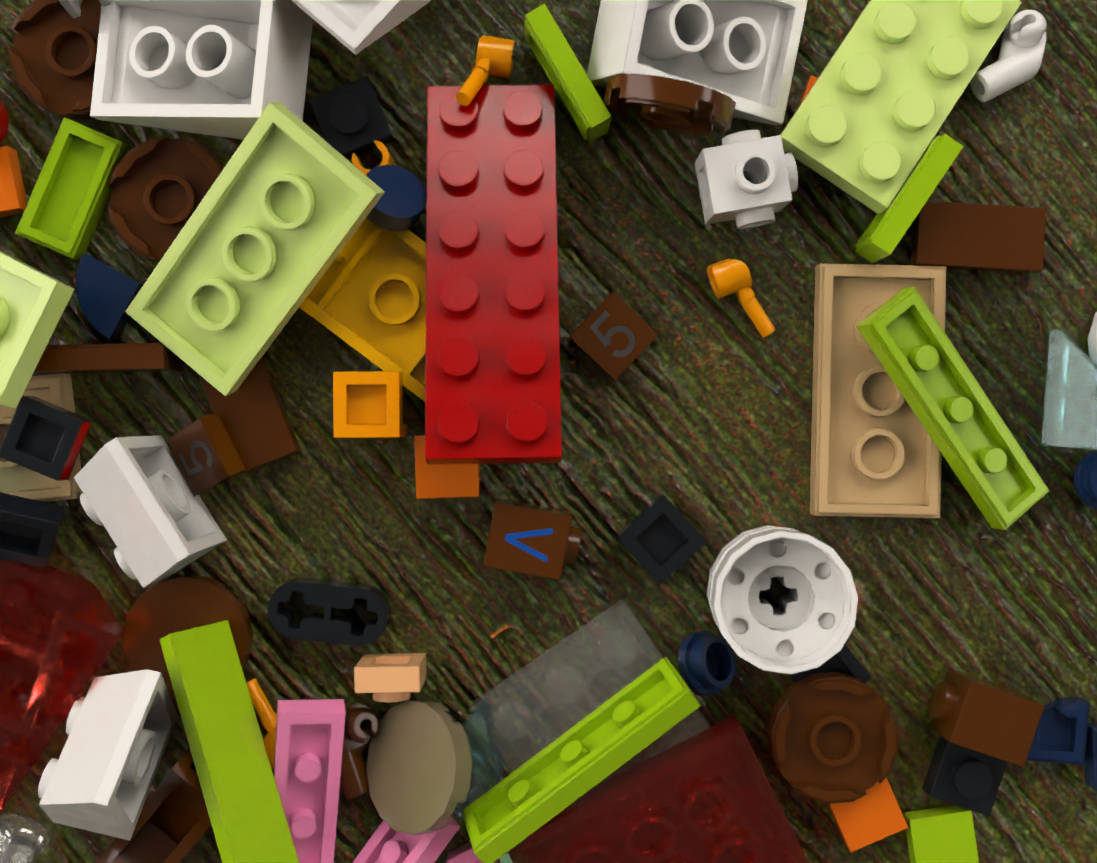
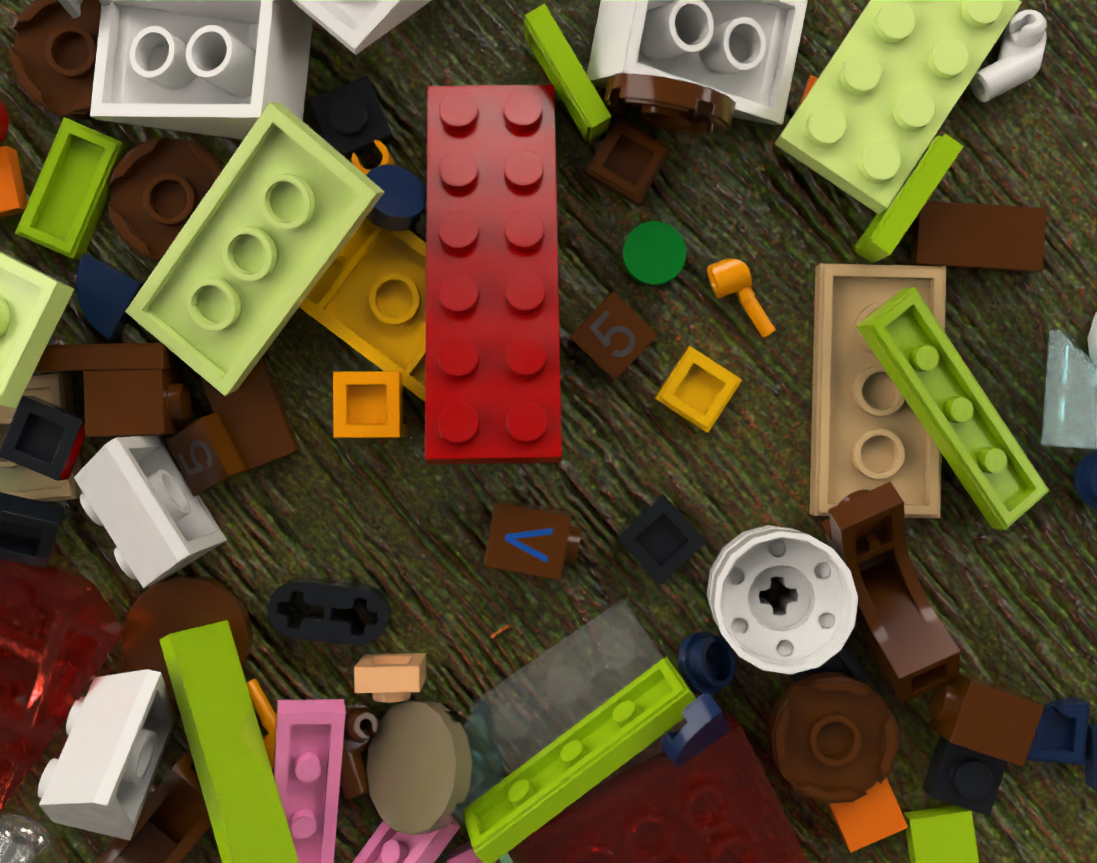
(135, 402): none -> reddish brown brick
(444, 479): orange tile -> none
(492, 59): light orange hand -> none
(627, 161): none -> reddish brown tile
(653, 253): none -> green tile
(697, 389): none -> yellow tile
(704, 727): none -> dark blue tile
(729, 195): white brick -> none
(891, 606): none -> reddish brown arch

